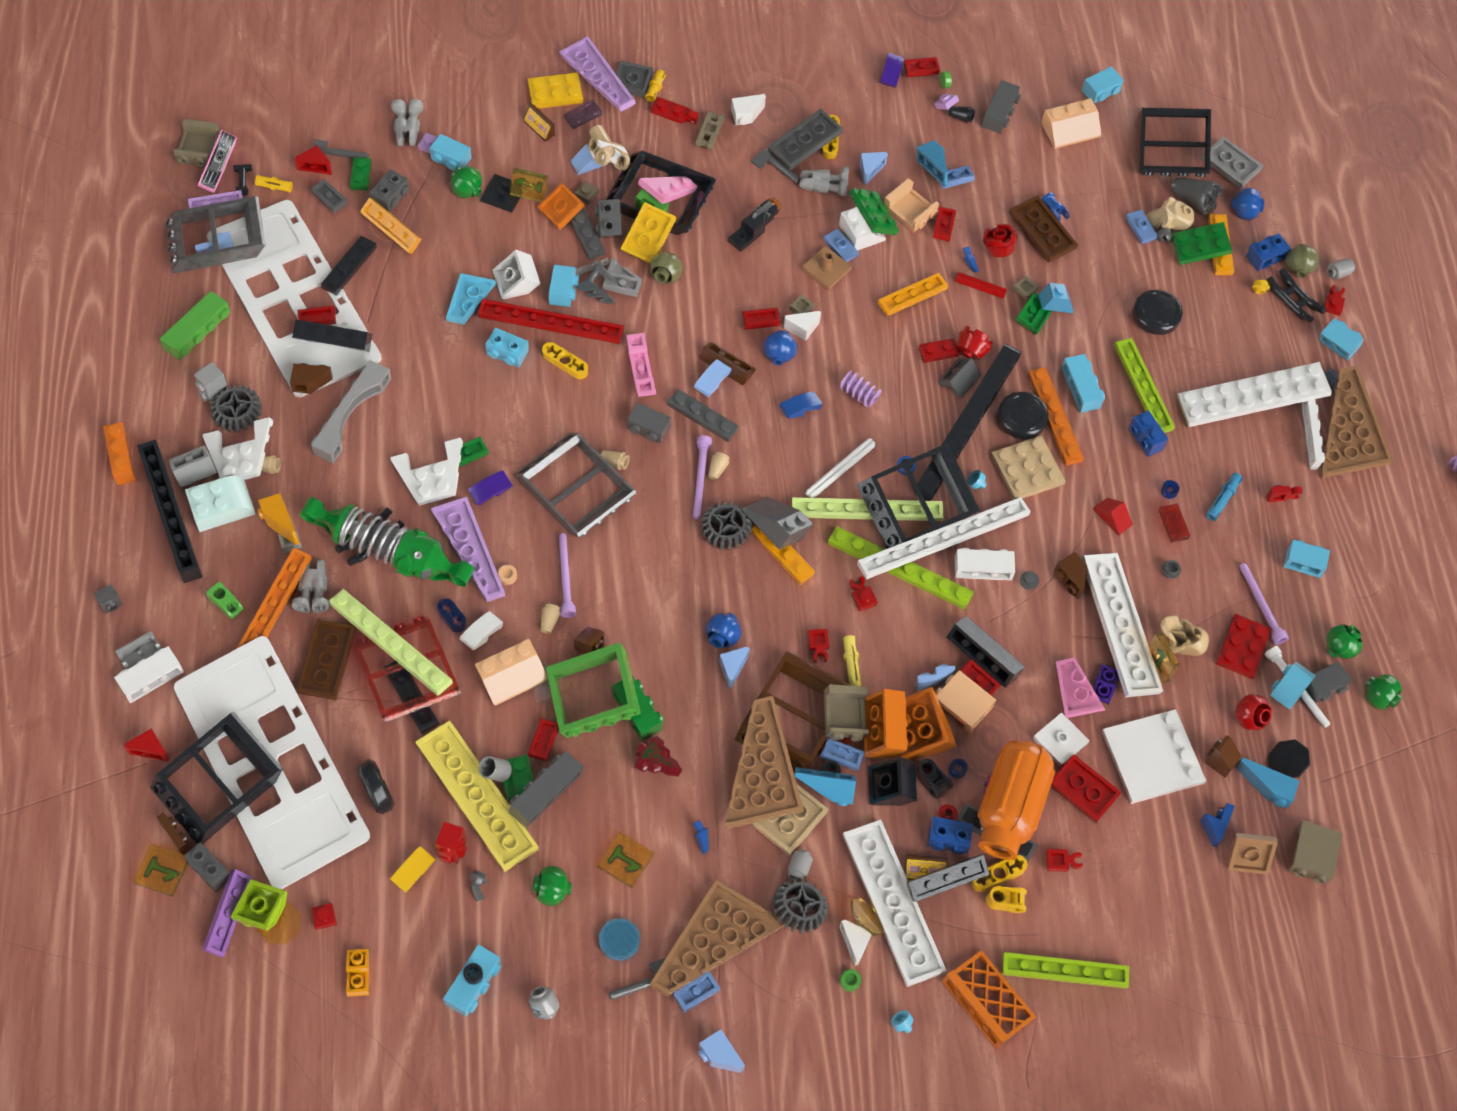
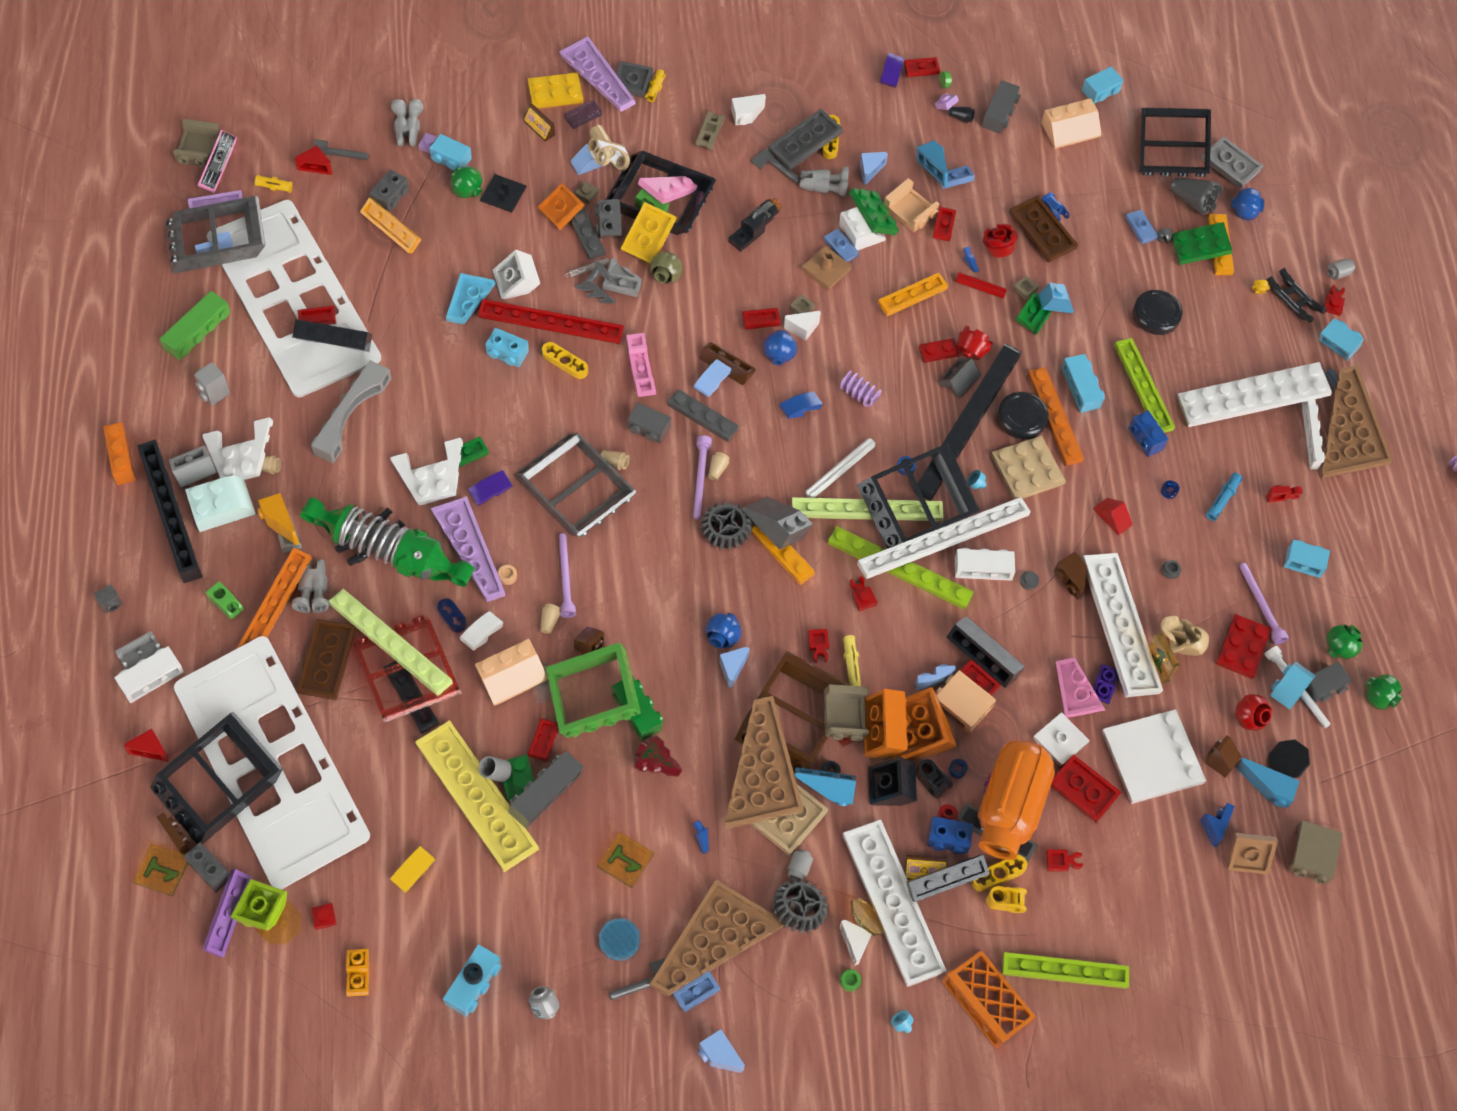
(224, 408): dark grey gear -> none
(242, 177): black piece -> none
(309, 378): reddish brown slope -> none
(329, 196): dark grey plate -> none
(348, 265): black plate -> none
(360, 174): green plate -> none
(375, 786): black piece -> none
(451, 843): red brick -> none
(477, 879): dark grey plate -> none
(528, 185): clear yellow tile -> none
(551, 886): green plant -> none
(562, 285): medium azure brick -> none
(674, 111): red hinge -> none
(842, 754): medium blue plate -> none
(1172, 215): tan head -> none
(1174, 523): clear red plate -> none
(1268, 252): blue brick -> none
(1302, 260): olive plant -> none

